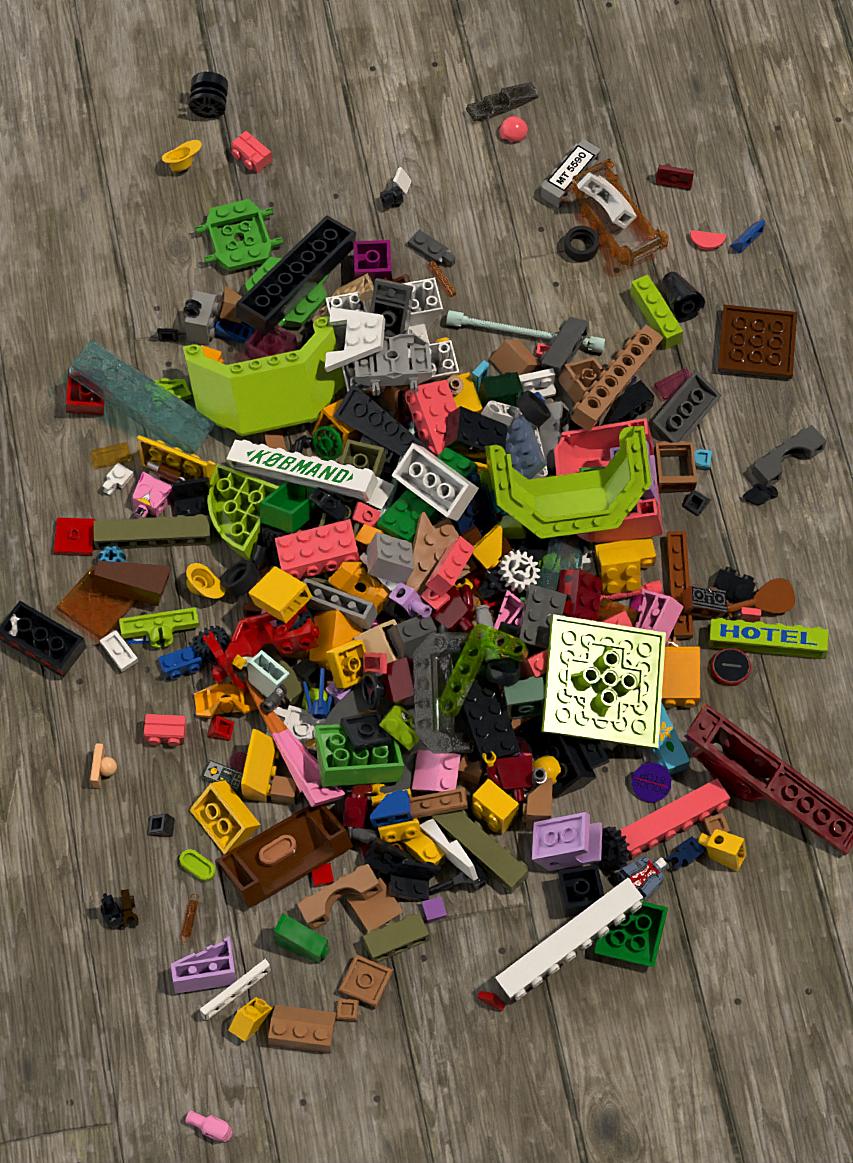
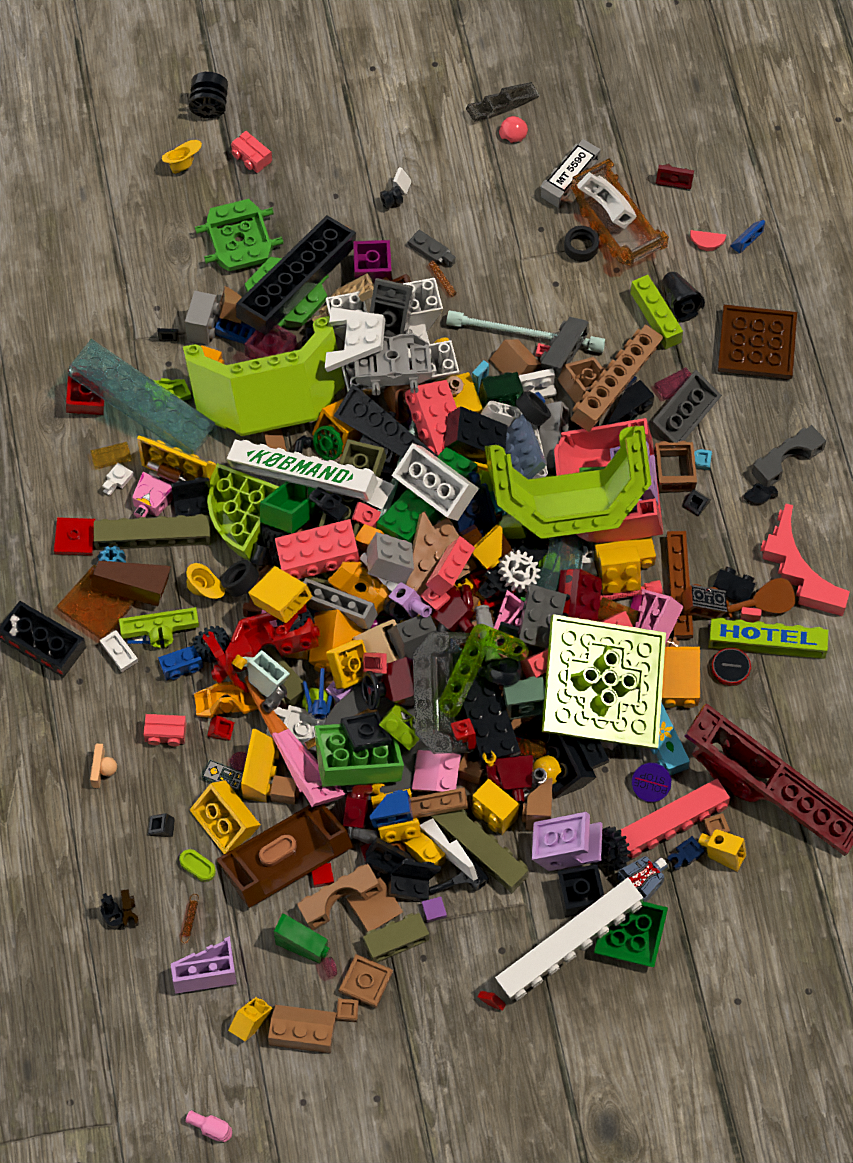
(192, 307): black bush -> none
(235, 990): white tile -> none
(308, 672): pearl dark grey brick -> none
(330, 967): none -> clear pink tile
(464, 731): none -> red bracket
(532, 747): none -> clear orange brick
(812, 589): none -> coral arch

